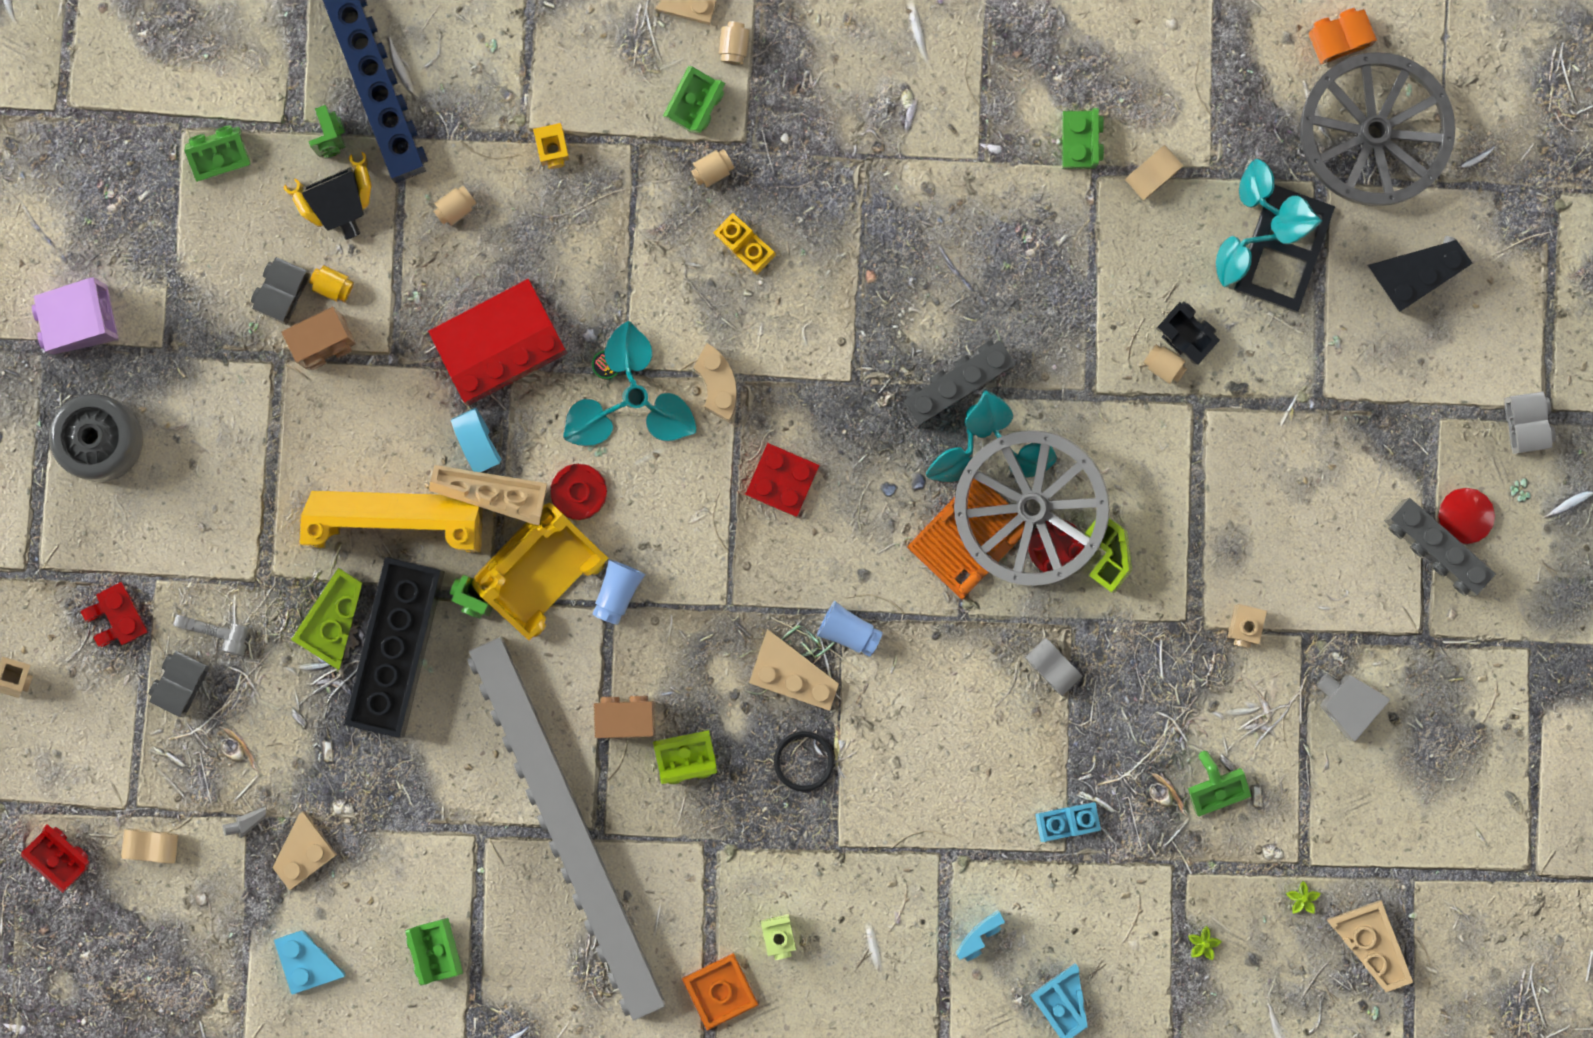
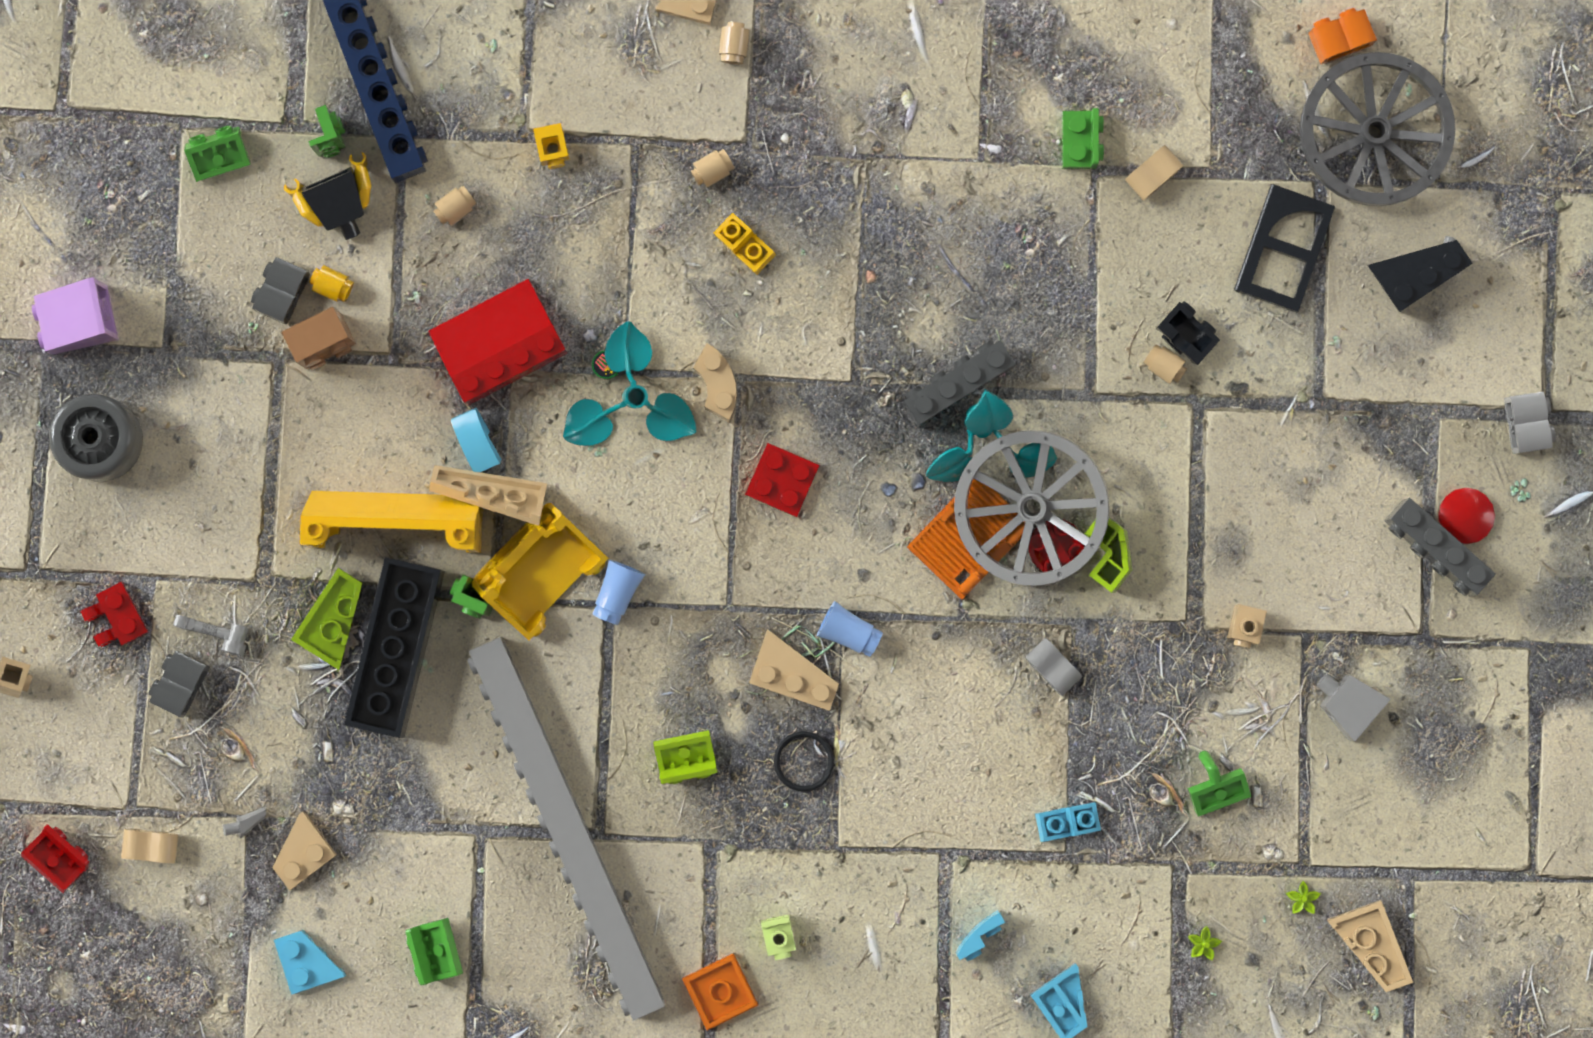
(578, 491): red tile -> none
(624, 719): medium nougat brick -> none
(694, 100): bright green bracket -> none
(1290, 225): teal plant -> none

